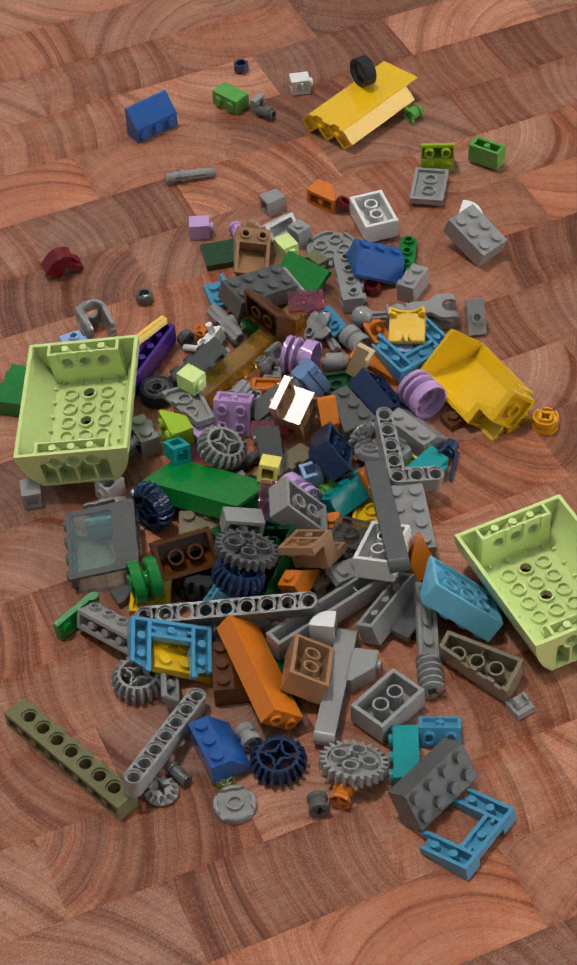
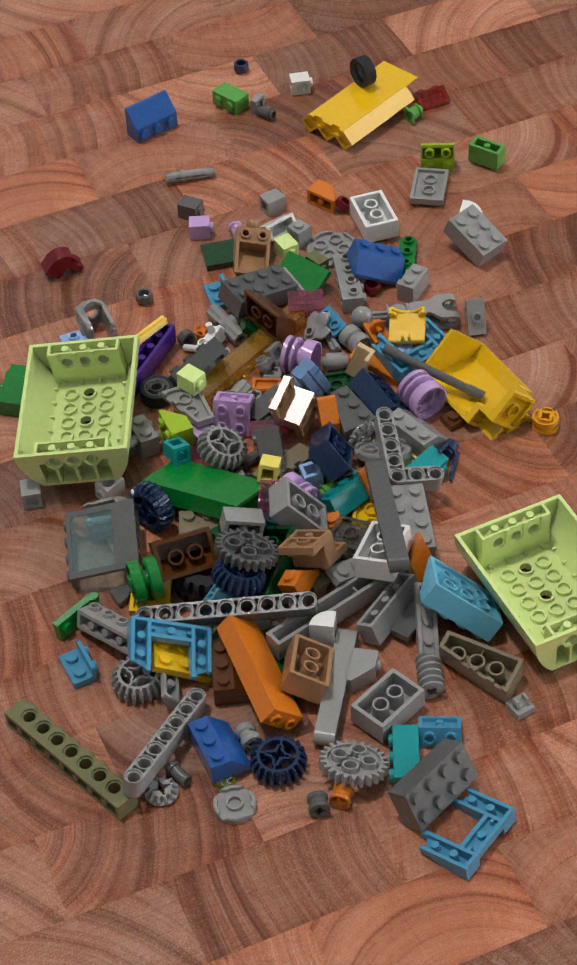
(79, 666): none -> dark azure bracket
(190, 206): none -> dark grey brick
(432, 98): none -> clear red bracket
(469, 390): none -> dark grey piece

